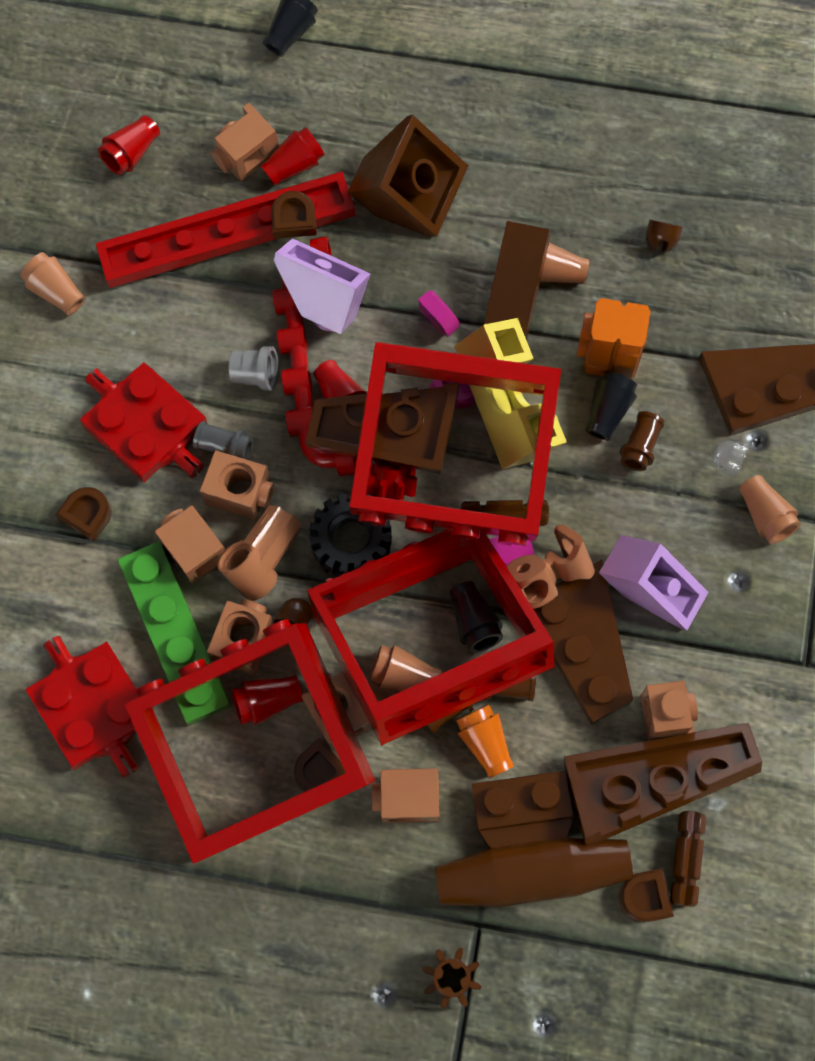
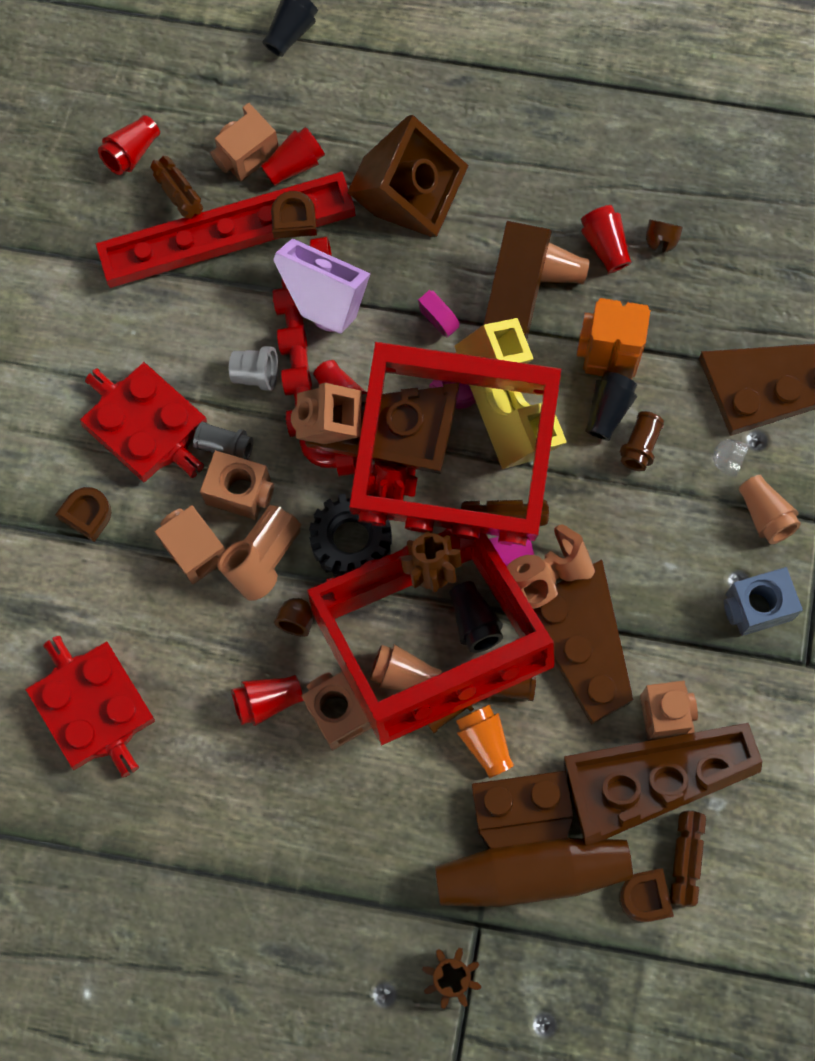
(51, 282): nougat cone -> none
(171, 627): bright green plate -> none
(176, 187): none -> reddish brown axle
(198, 673): red window -> none
(233, 616): nougat brick -> none
(314, 414): none -> nougat brick
(316, 766): reddish brown tile -> none
(407, 795): nougat brick -> none
(431, 561): none -> reddish brown gear
(606, 236): none -> red cone
(654, 580): lavender slope -> none
(775, 588): none -> sand blue brick

